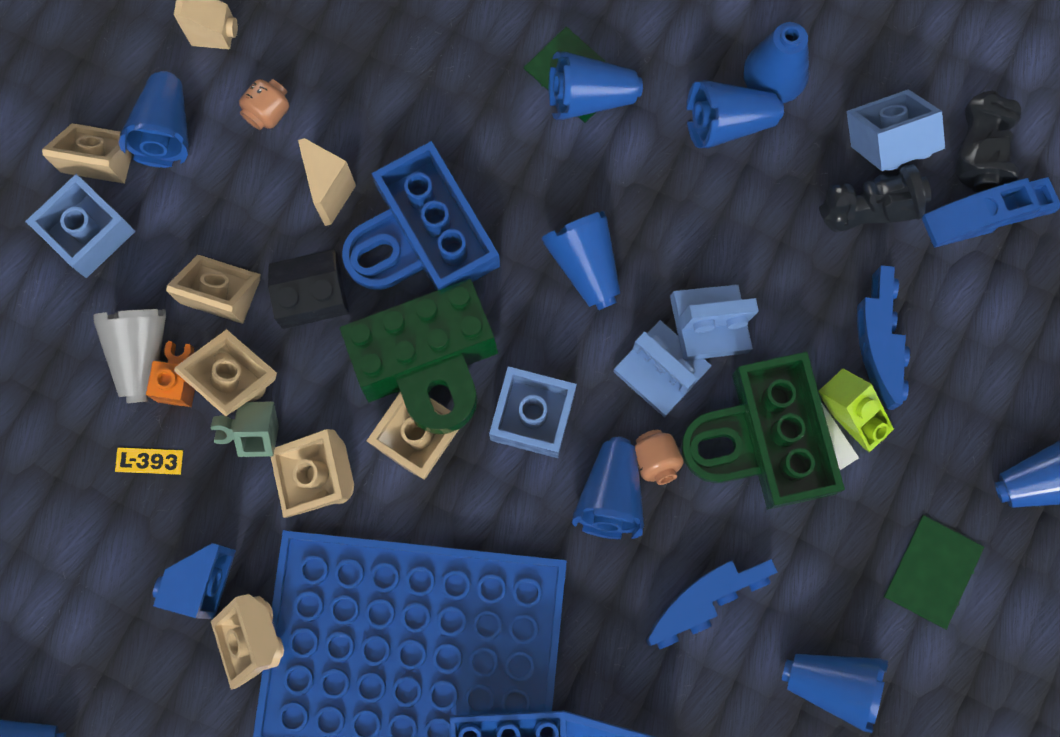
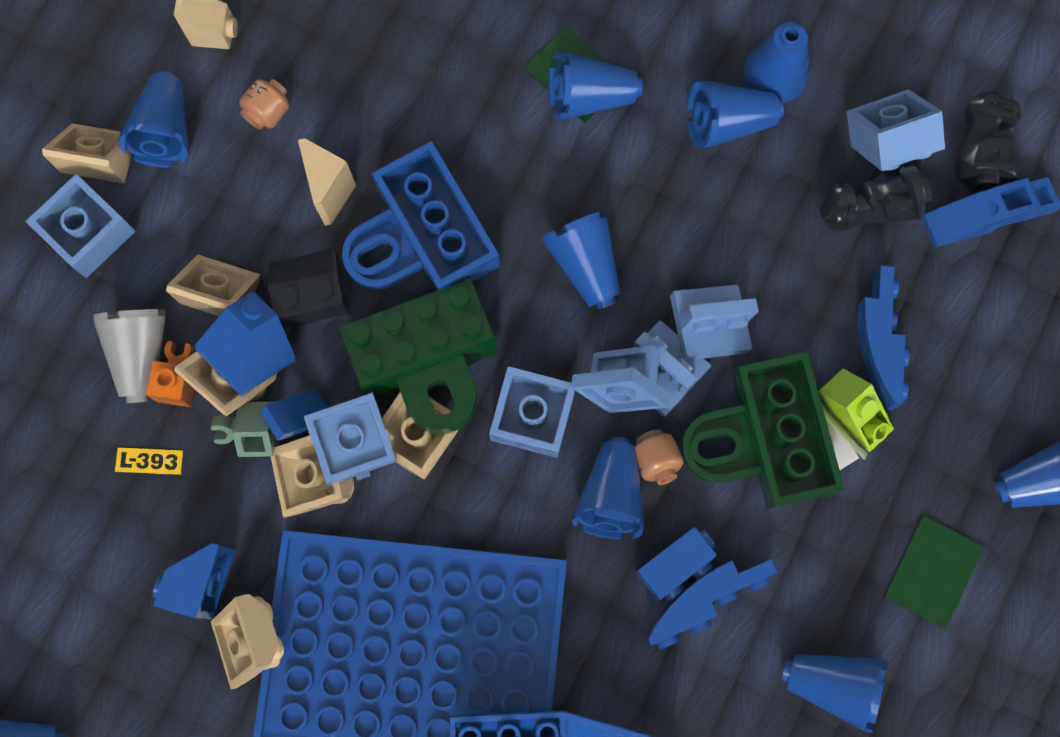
(246, 344): none -> blue slope
(287, 415): none -> blue tile
(350, 439): none -> medium blue bracket
(623, 380): none -> medium blue bracket
(678, 562): none -> blue brick
(838, 427): none -> sticker

